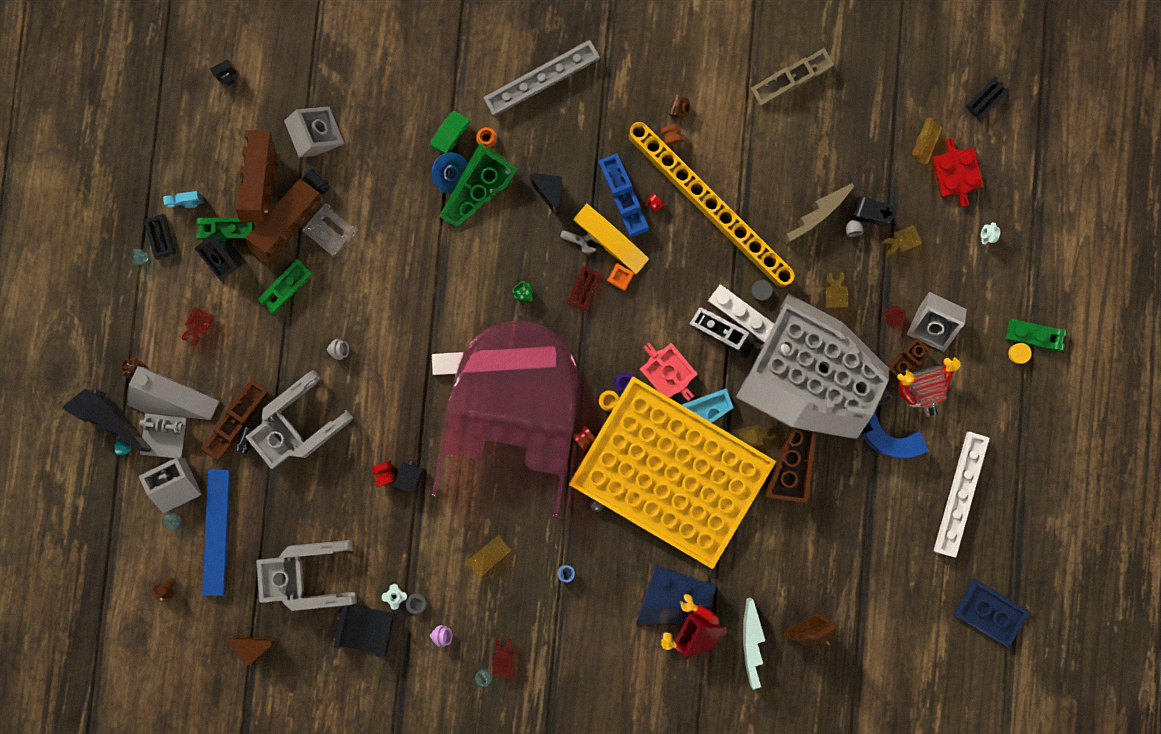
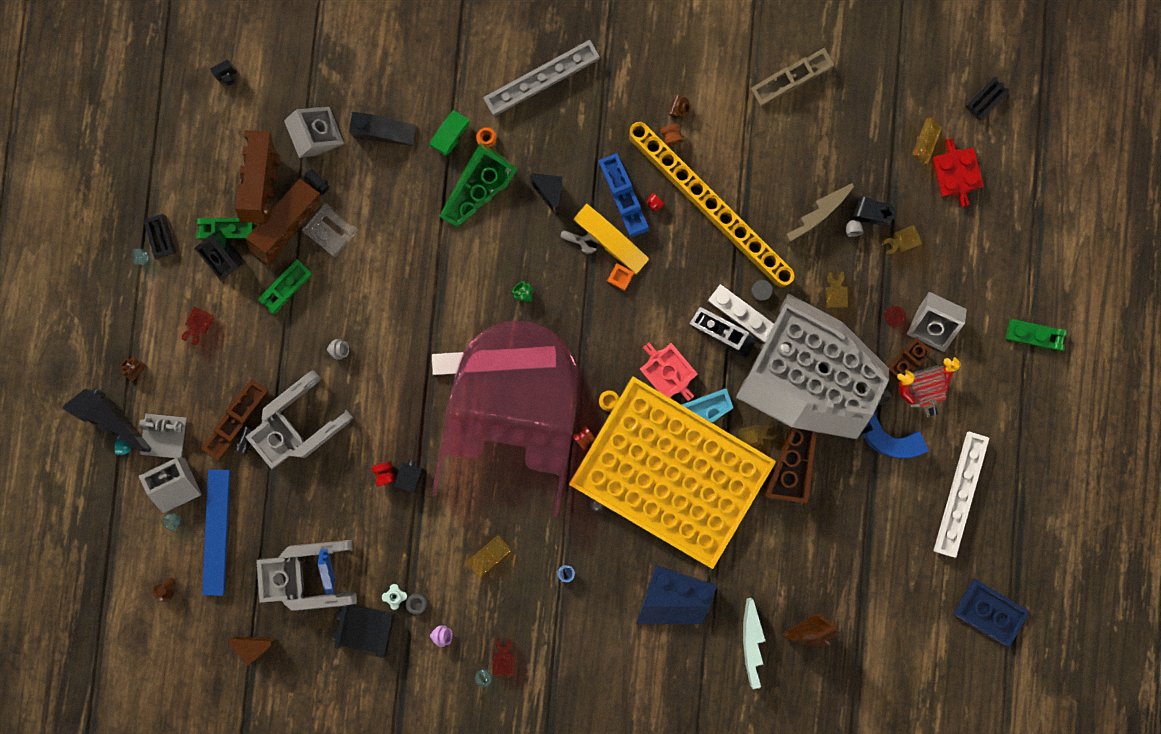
(163, 396): light grey wedge -> none
(187, 199): medium azure plate -> none
(326, 571): none -> blue tile
(381, 129): none -> black slope
(455, 164): blue dish -> none
(591, 272): clear red tile -> none
(622, 381): dark purple tile -> none
(698, 633): dark red torso -> none
(990, 233): light aqua plate -> none
(1019, 353): yellow tile -> none

